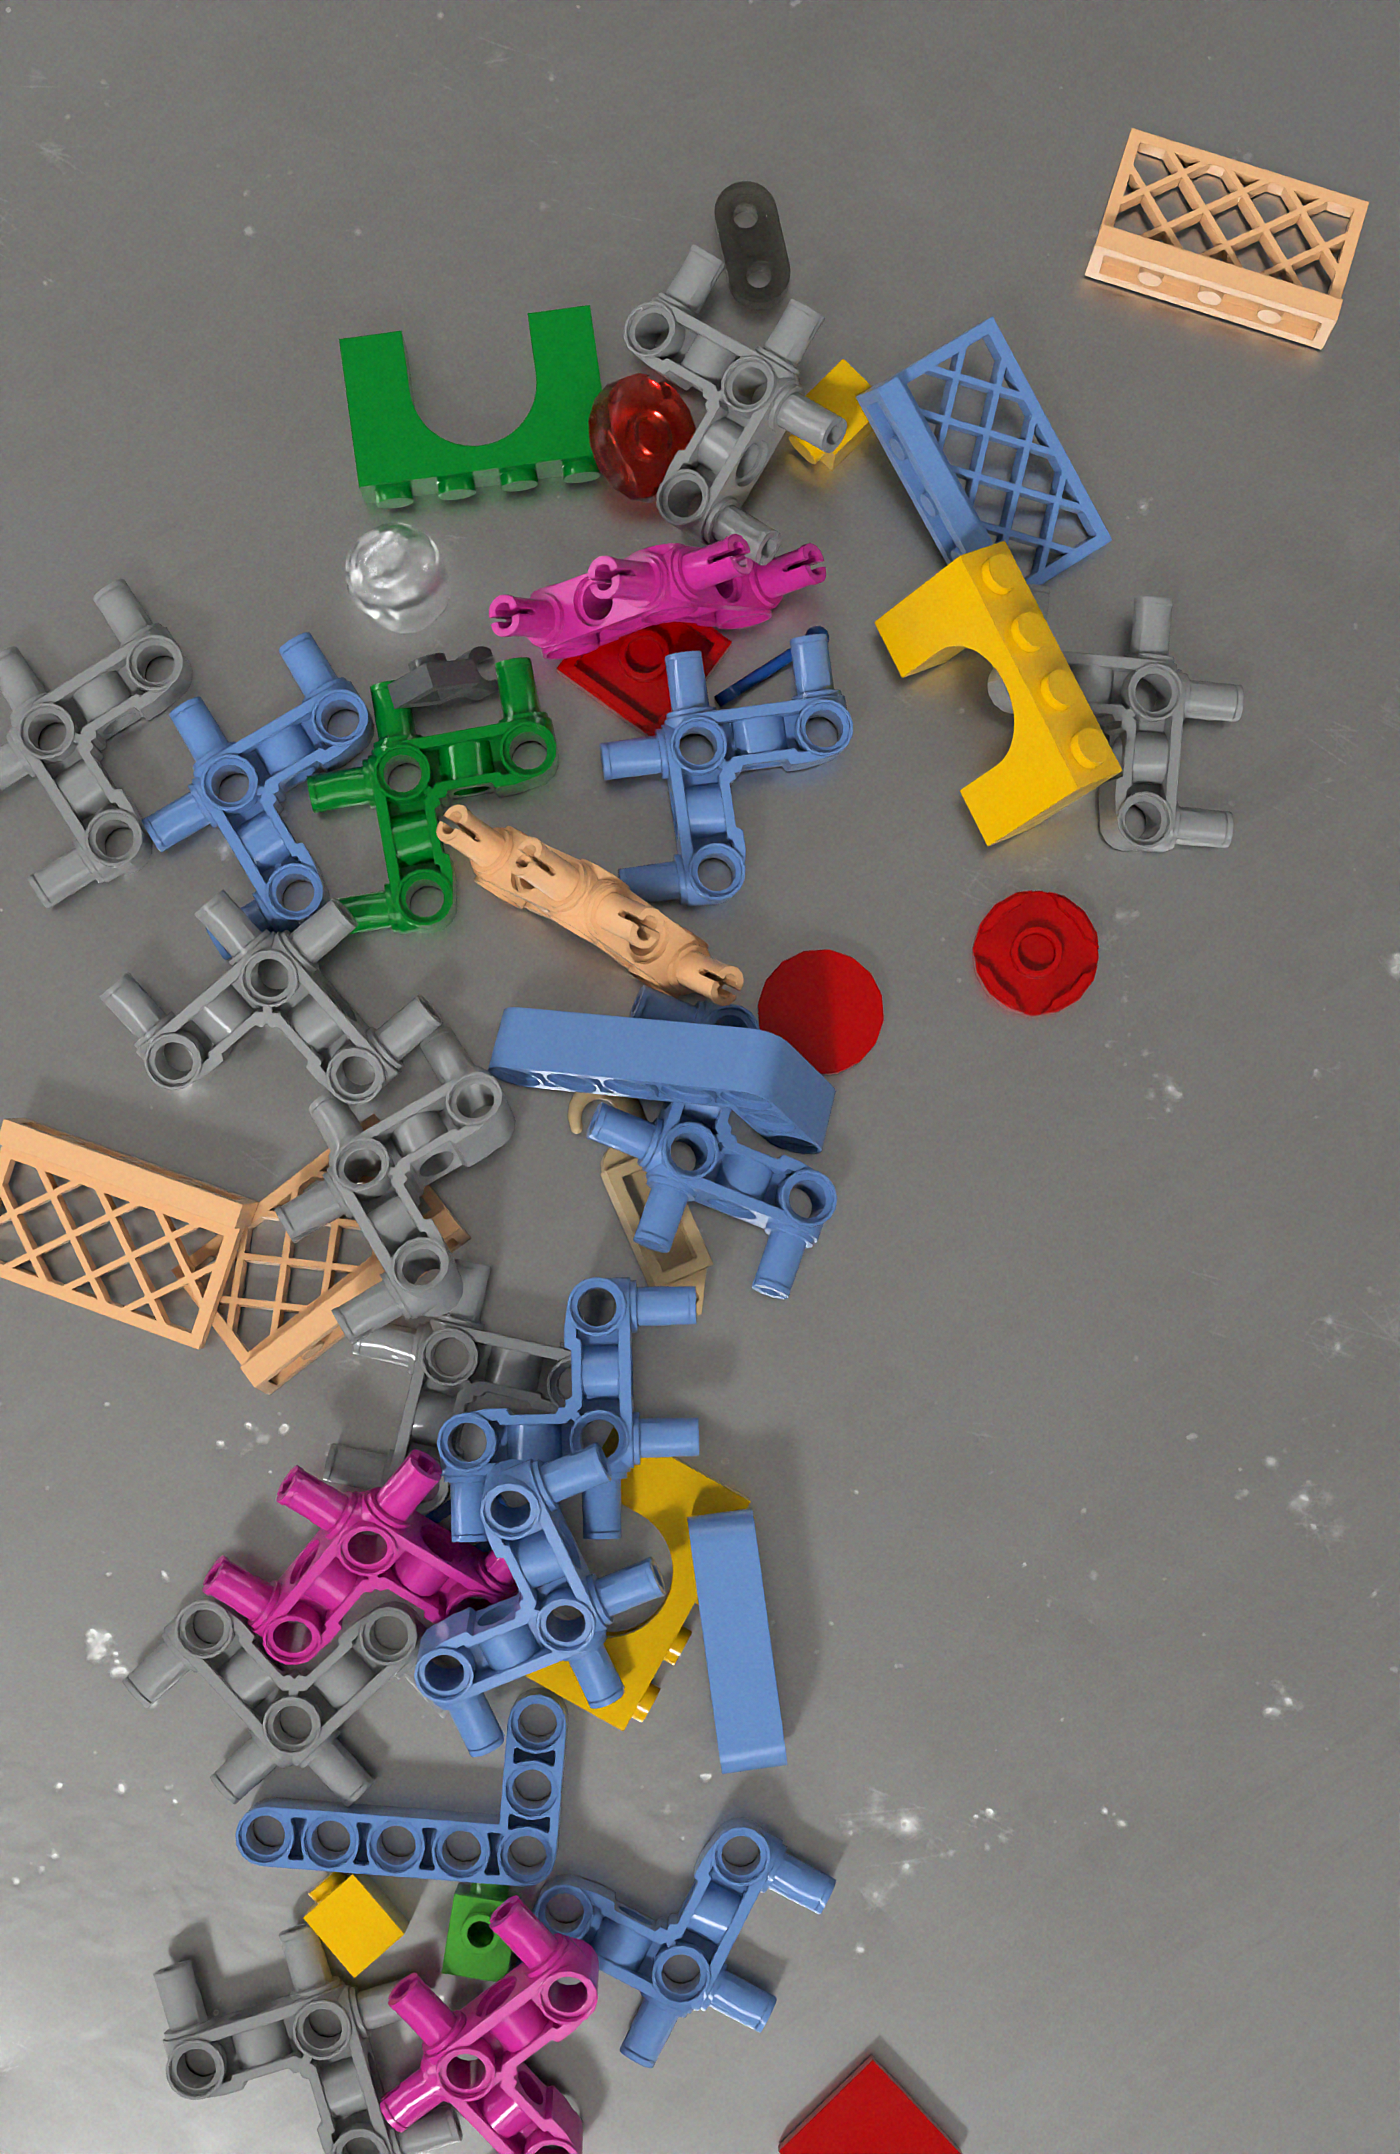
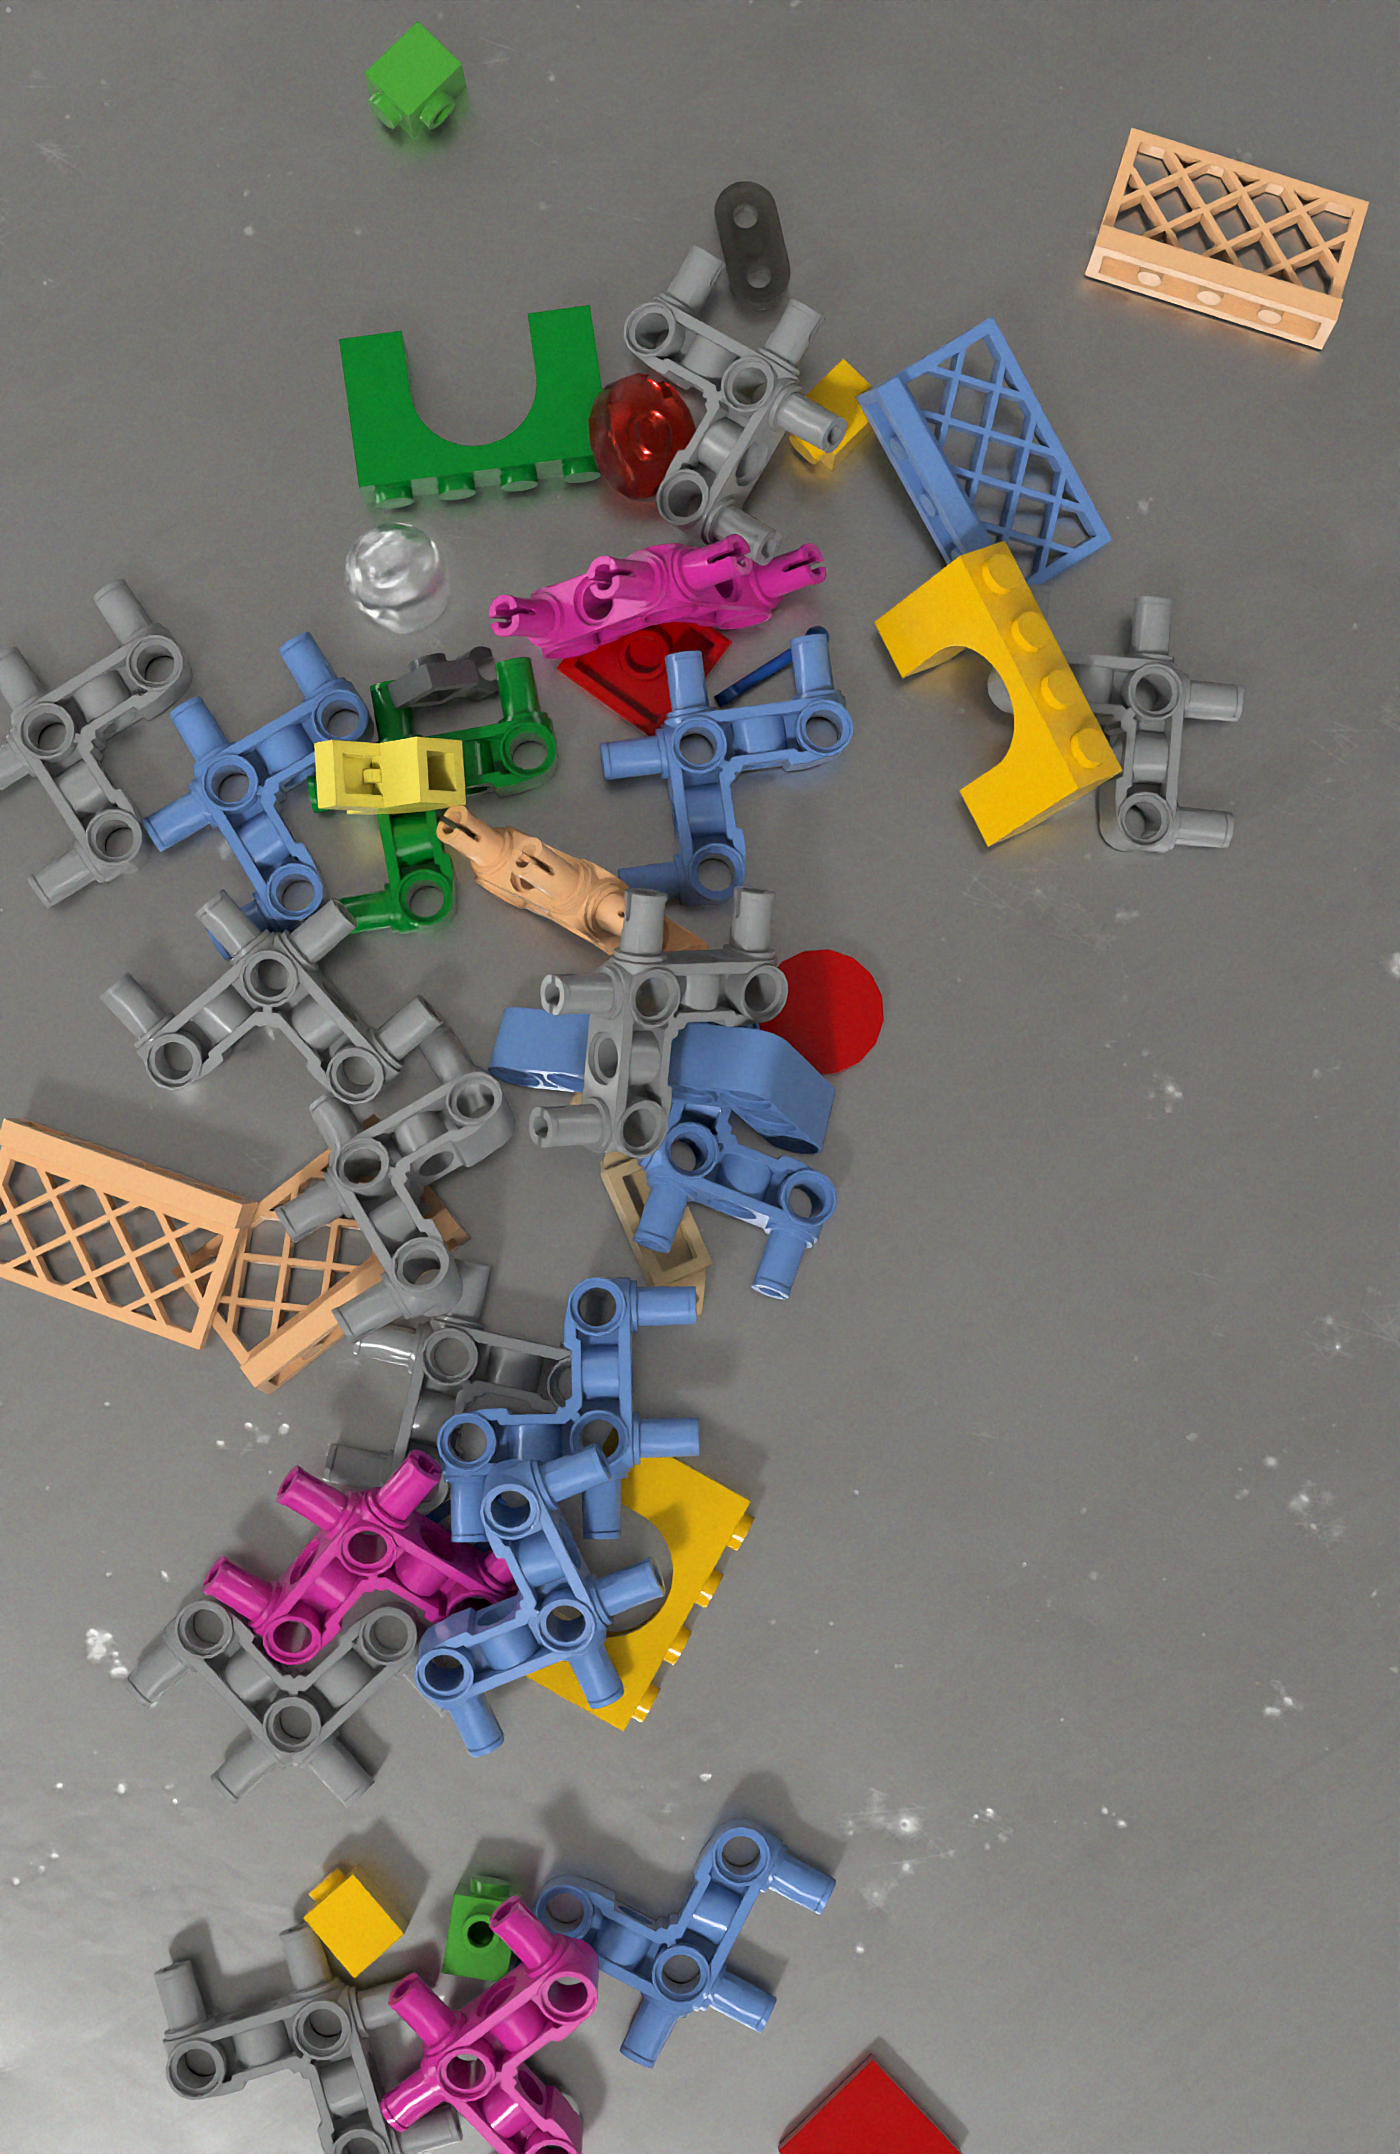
(390, 775): none -> light yellow brick
(415, 82): none -> bright green brick
(429, 1826): medium blue beam -> none
(636, 1011): none -> light grey pin
(737, 1641): medium blue beam -> none
(1035, 953): red tile -> none

